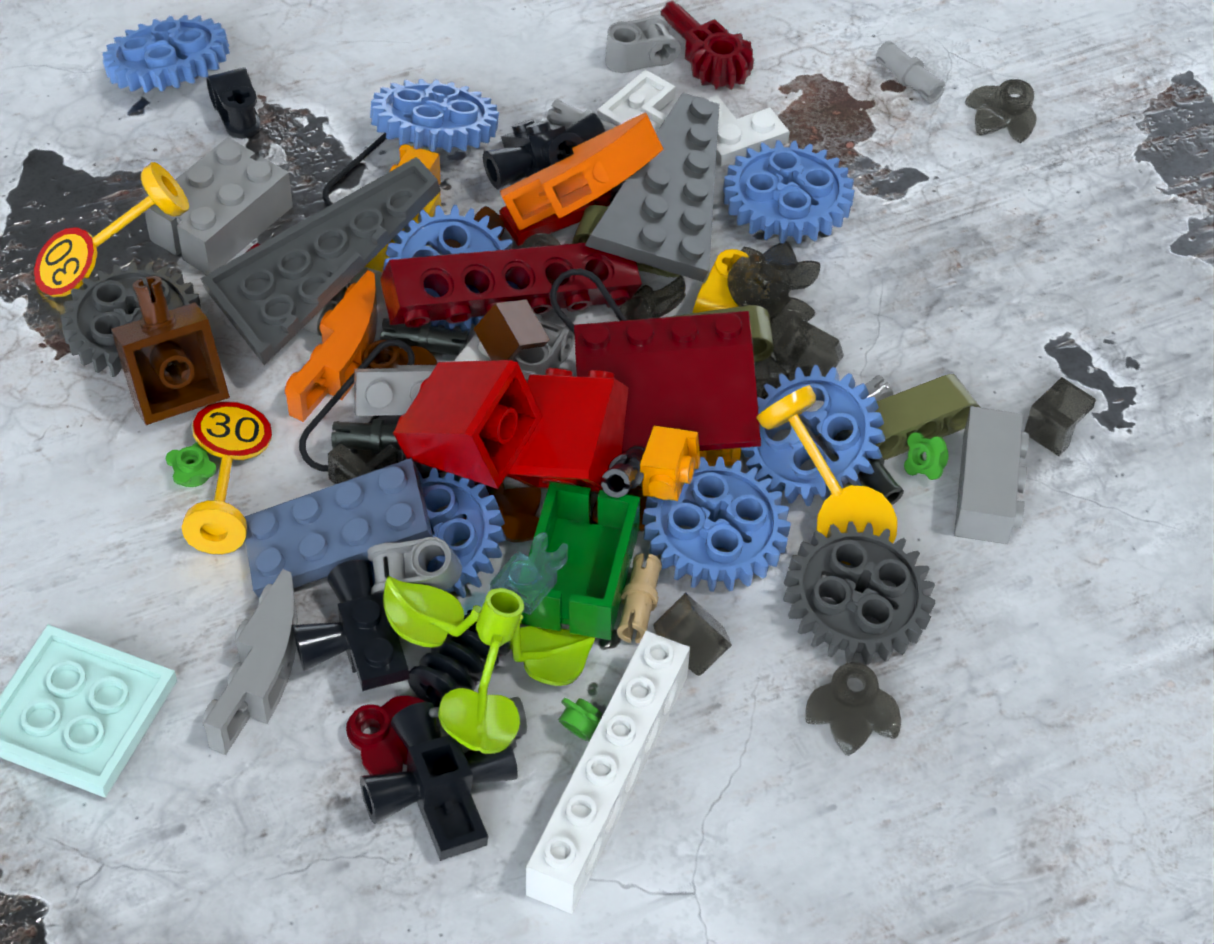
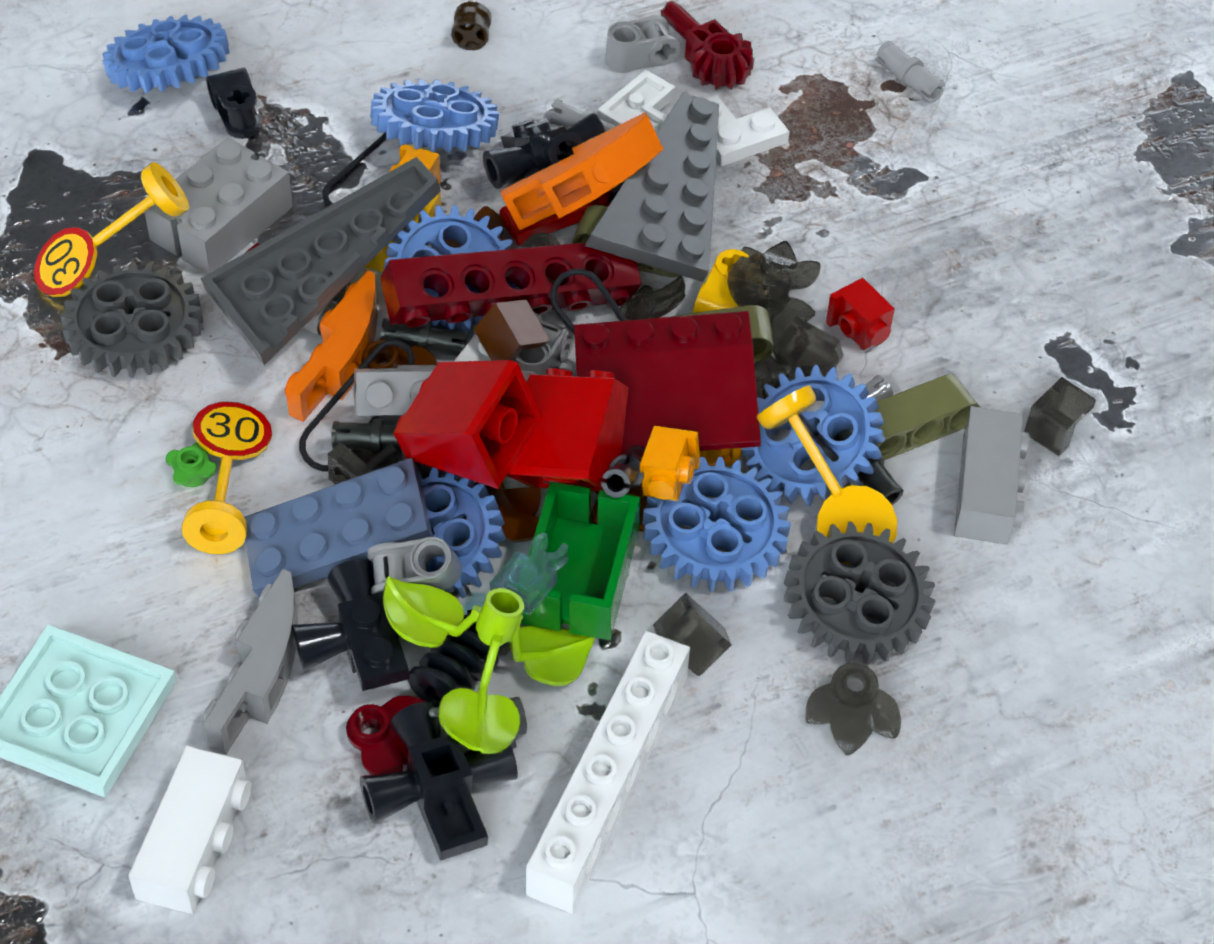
(166, 337): reddish brown brick -> none
(190, 830): none -> white brick
(471, 25): none -> dark brown wheel
(580, 718): bright green plate -> none
(639, 597): tan pin -> none
(788, 191): medium blue gear -> none
(861, 313): none -> red brick
(936, 456): bright green plate -> none
(1000, 110): clear smoke plate -> none

